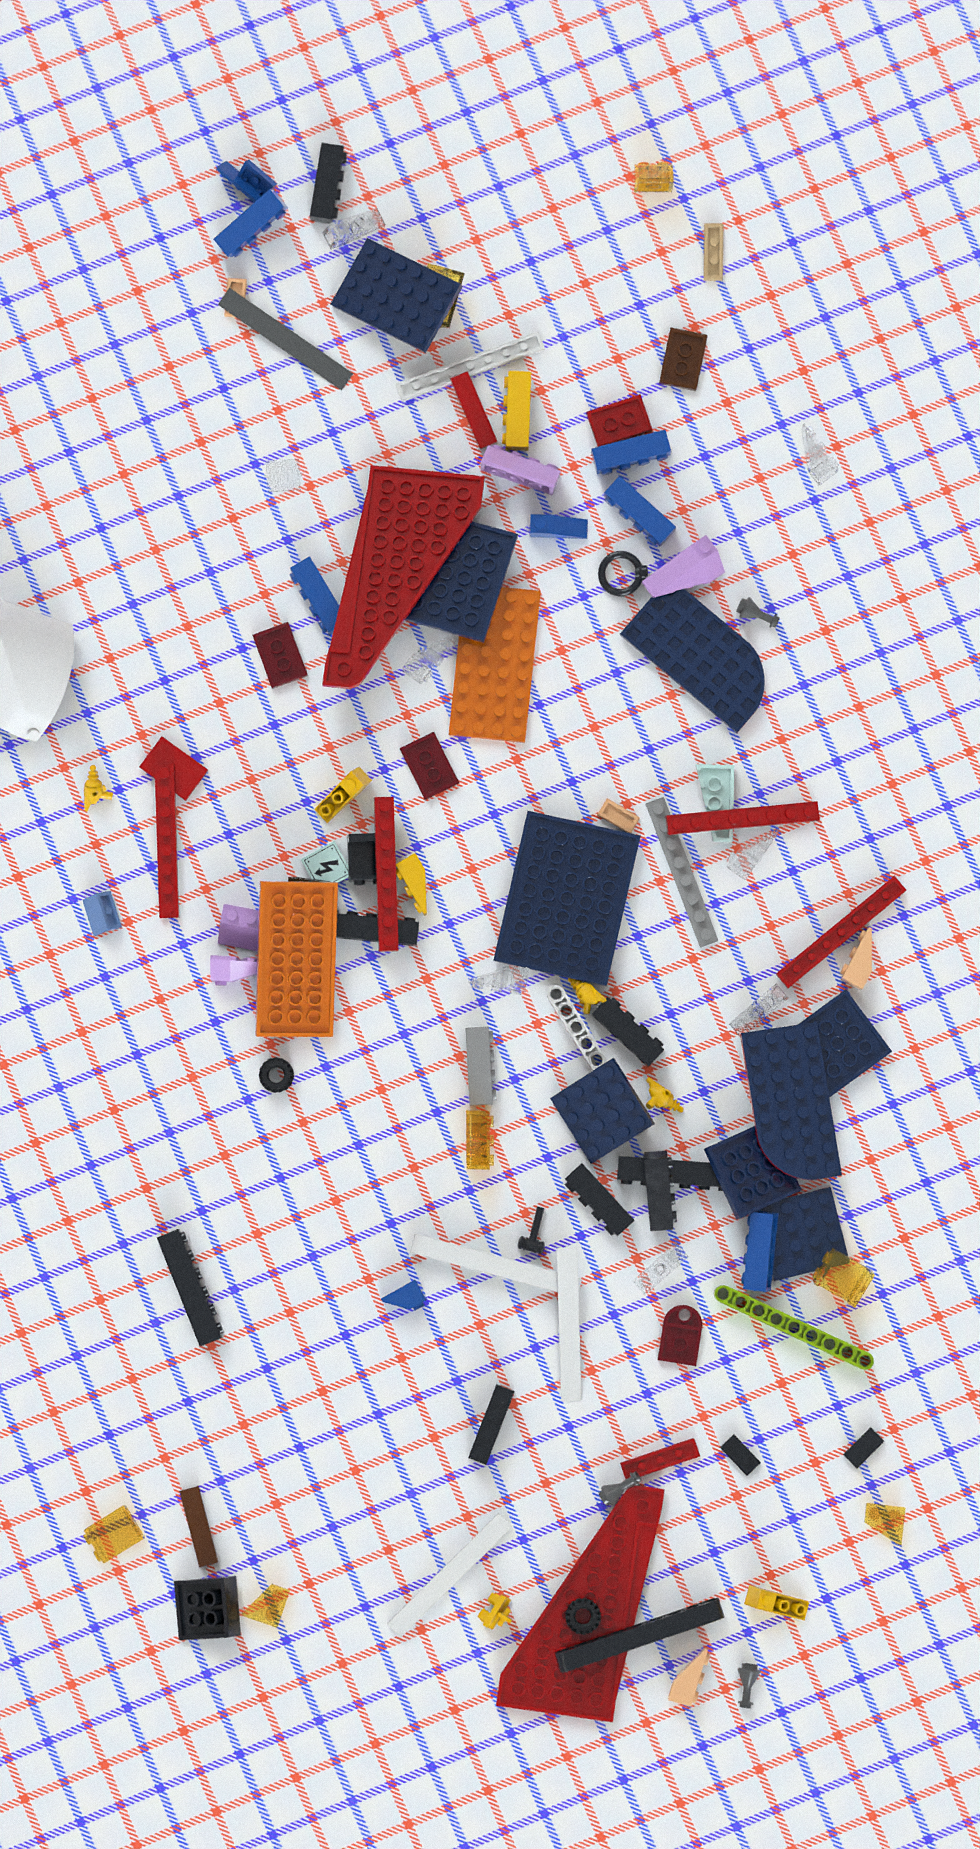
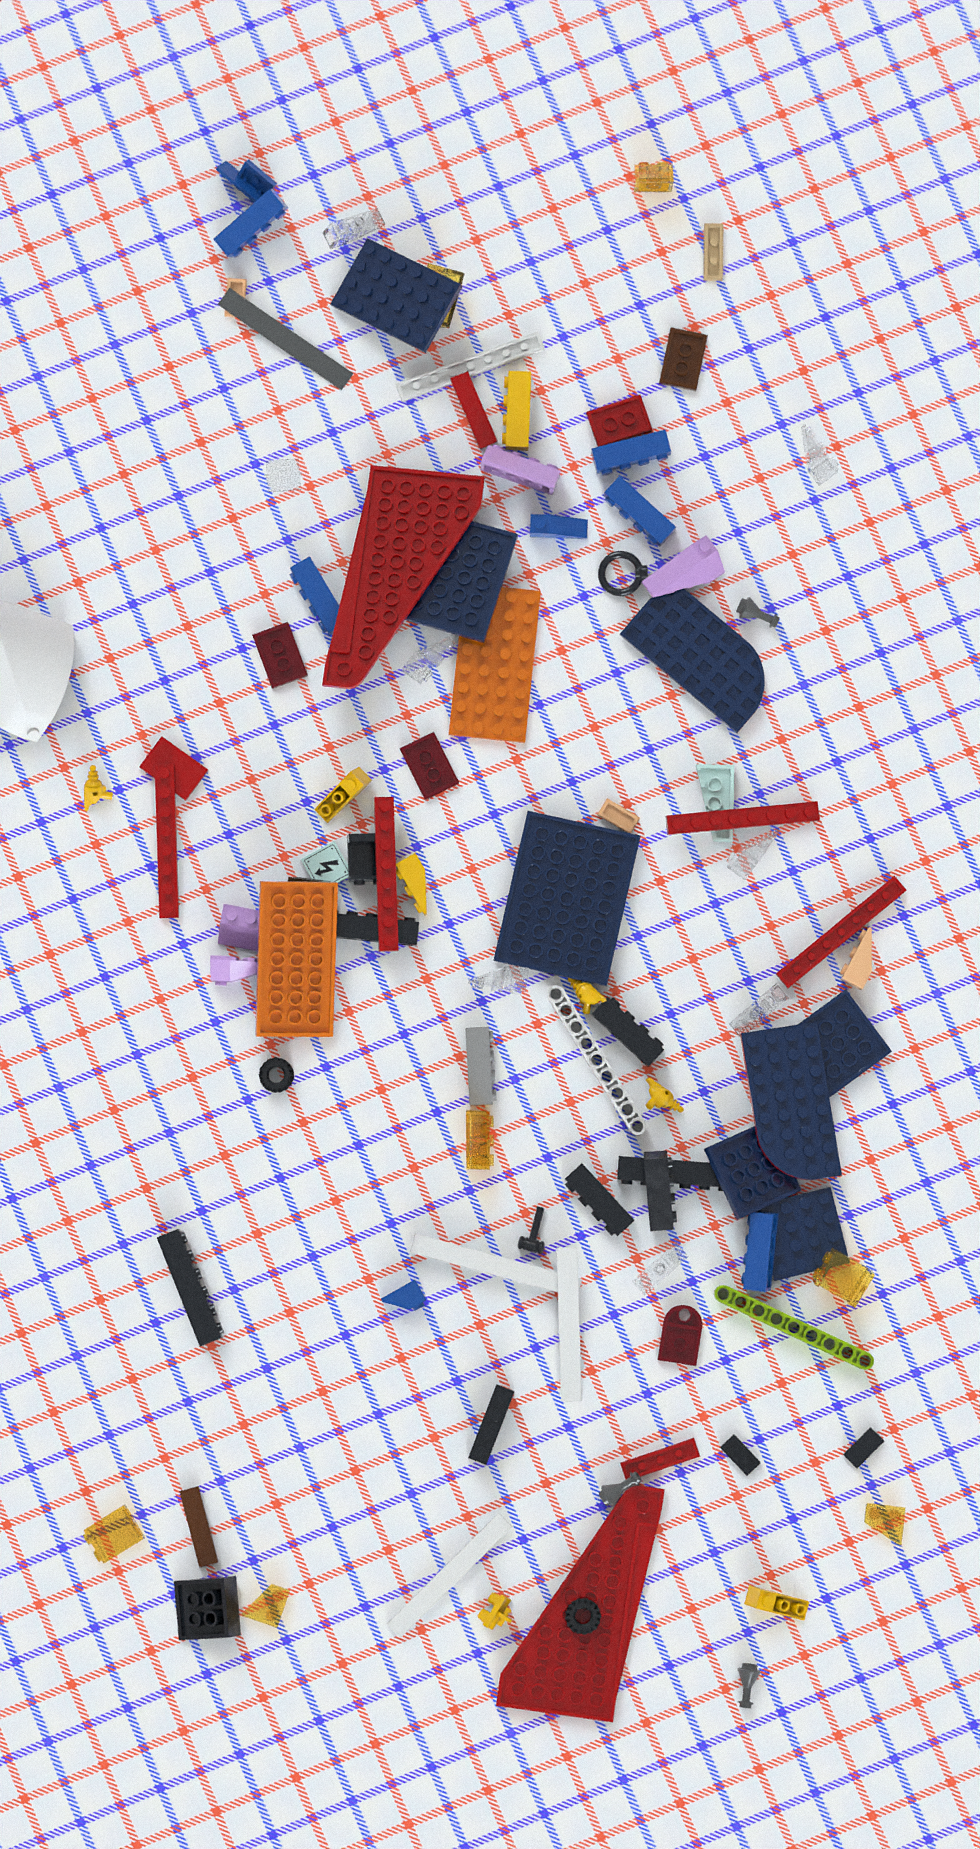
(101, 913): medium blue panel -> none
(327, 182): black brick -> none
(602, 1110): dark blue plate -> none
(639, 1635): black beam -> none
(682, 874): light grey plate -> none
(686, 1682): light nougat slope -> none

